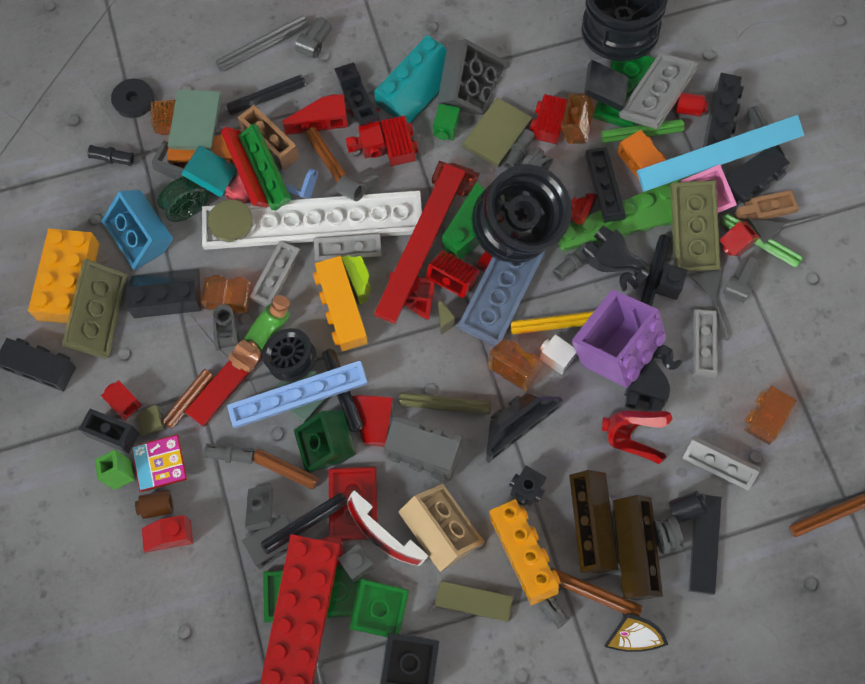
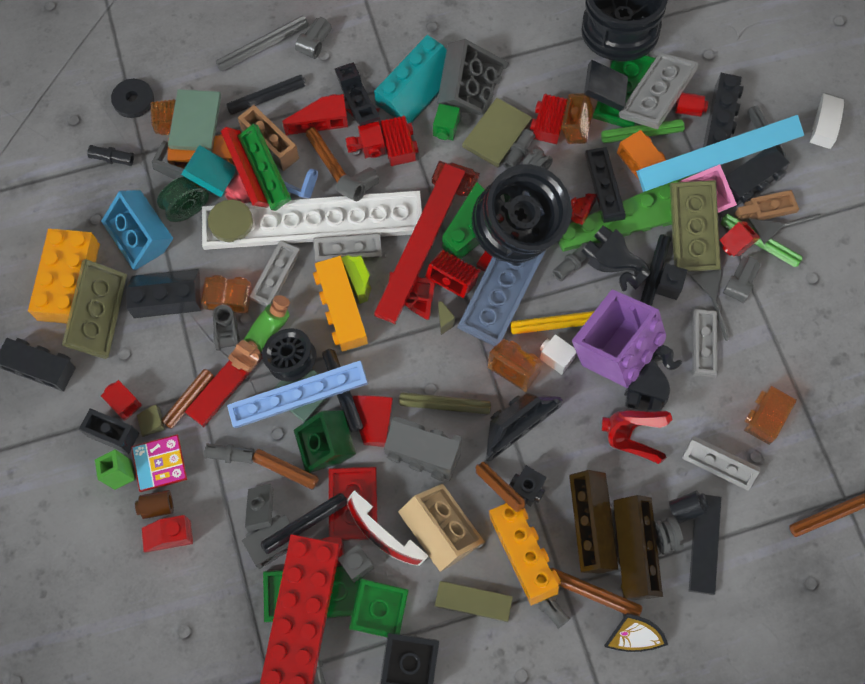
(506, 492): none -> dark orange axle
(827, 121): none -> white slope

